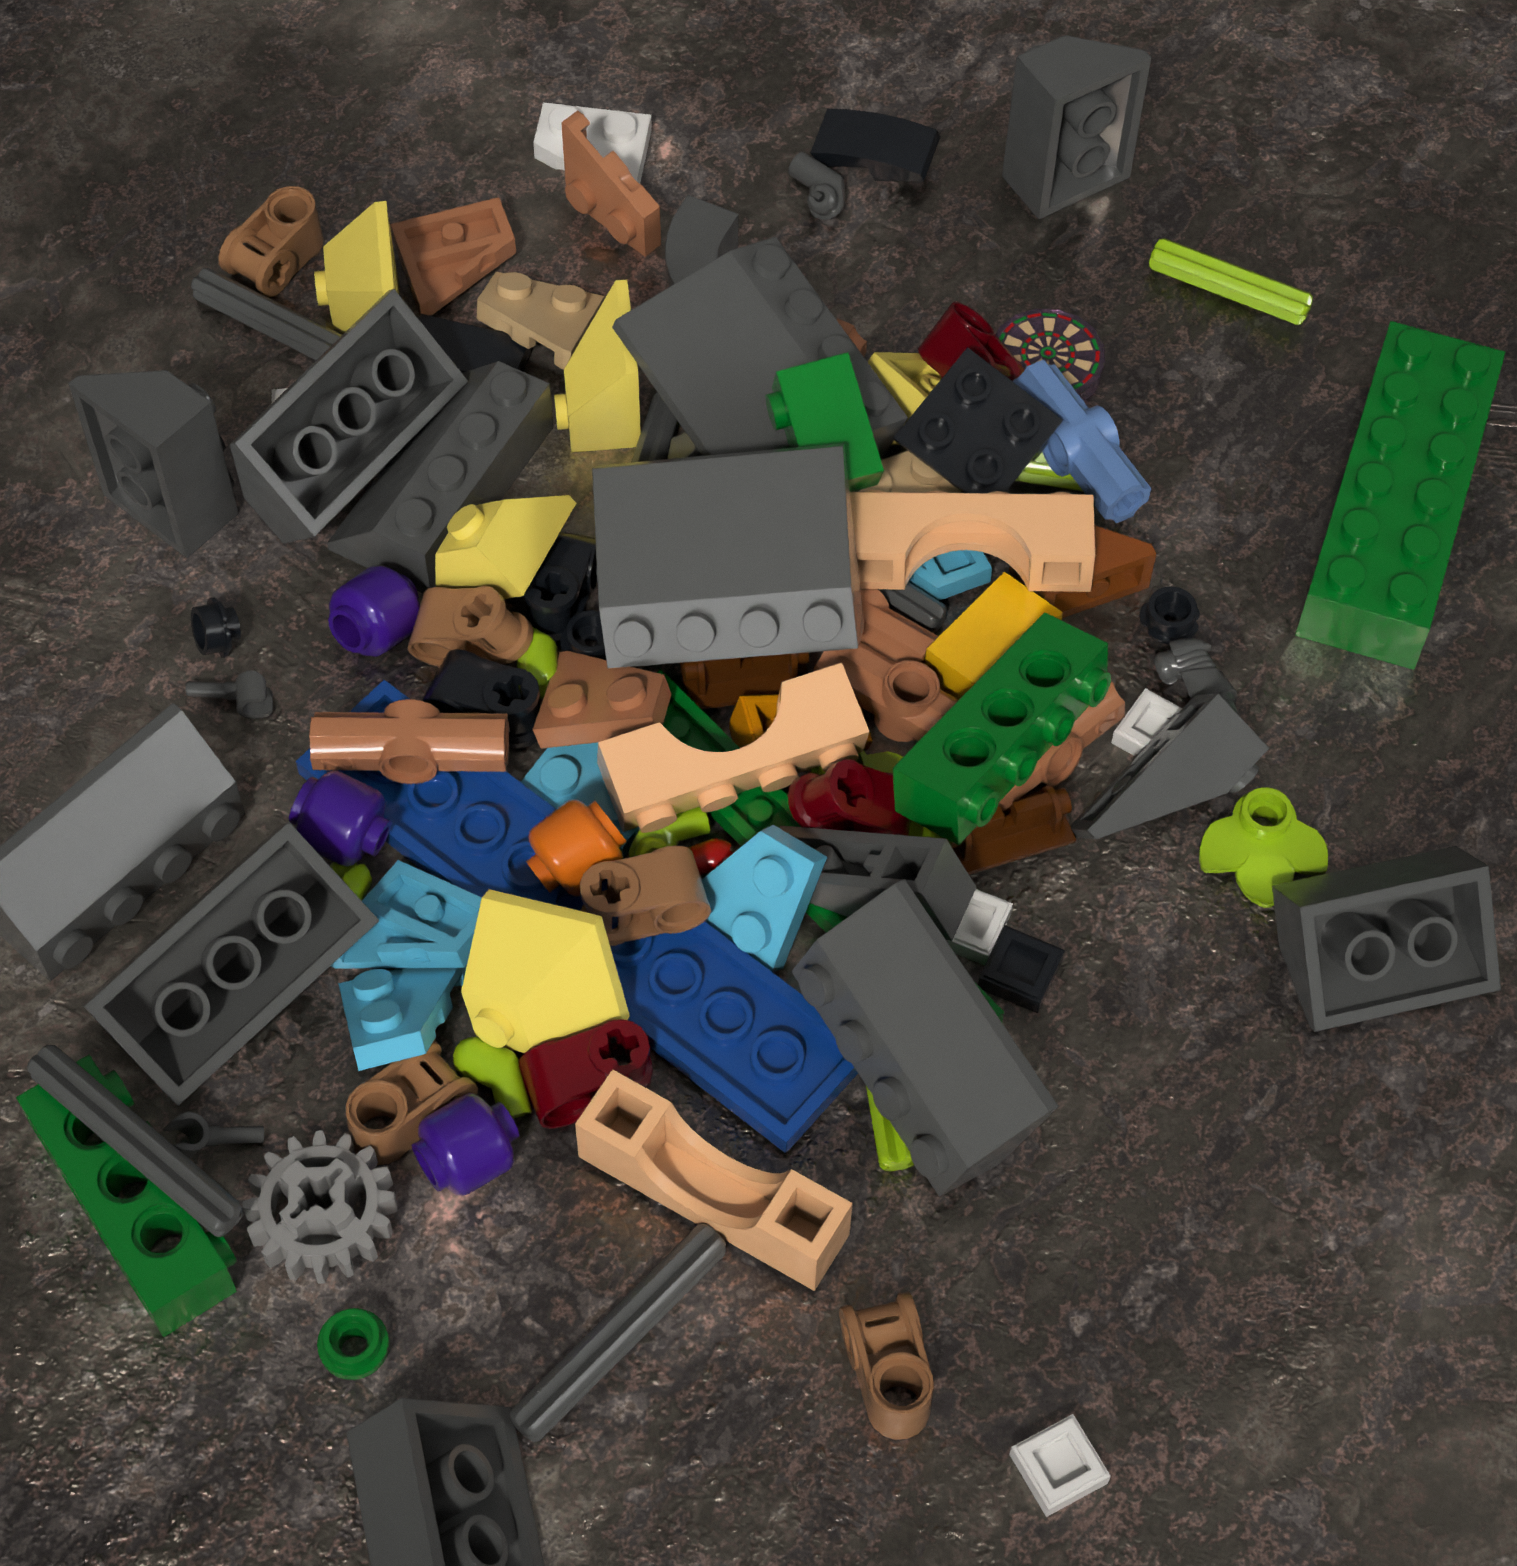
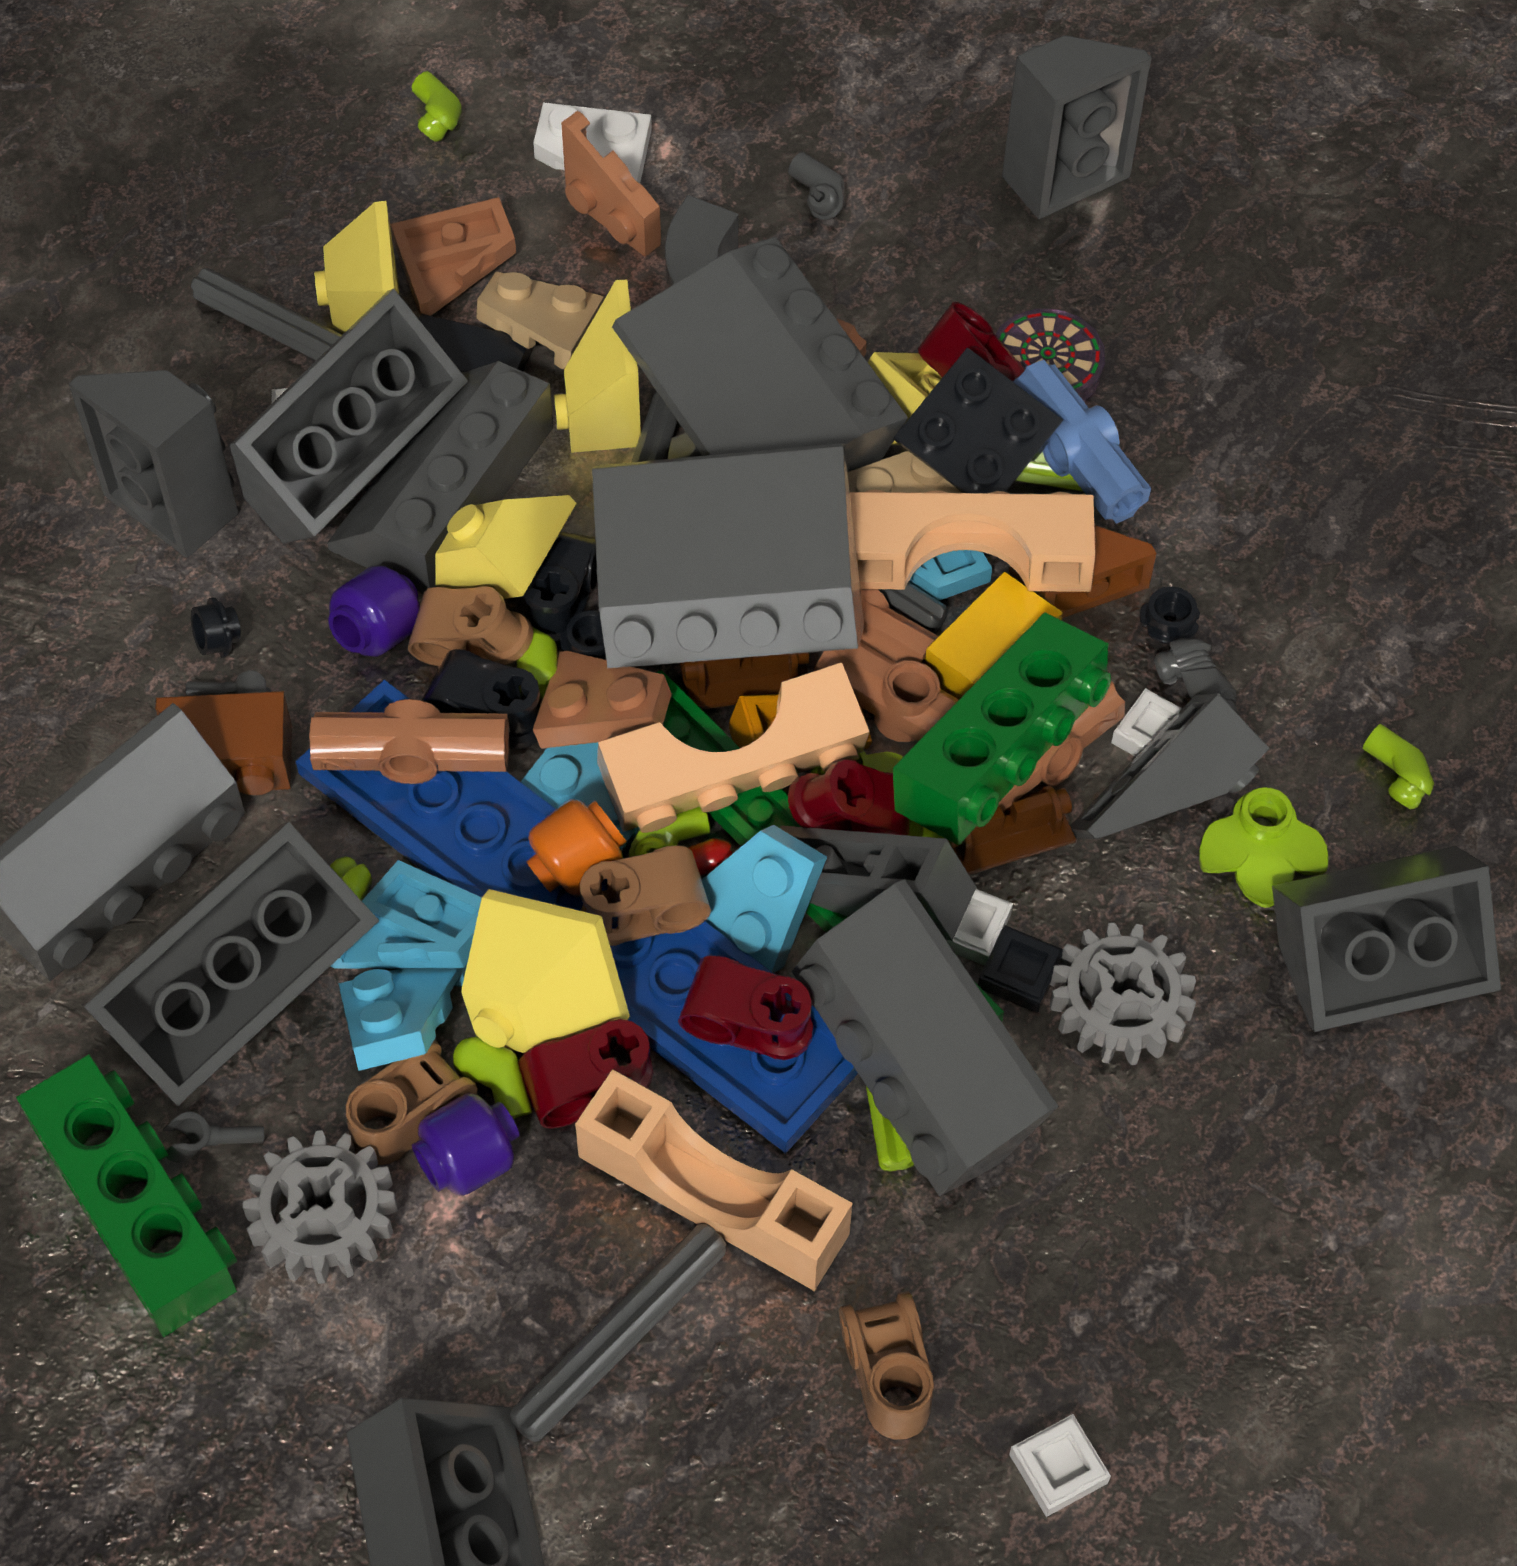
(135, 1140): dark grey axle -> none
(246, 734): none -> dark orange slope
(276, 239): medium nougat piece -> none
(340, 817): dark purple head -> none
(351, 1324): green plate -> none
(441, 106): none -> lime arm
(744, 1009): none -> dark red piece
(823, 407): green brick -> none
(883, 143): black slope -> none
(1138, 1015): none -> light grey gear
(1230, 281): lime axle -> none
(1401, 496): green brick -> none
(1406, 760): none -> lime arm

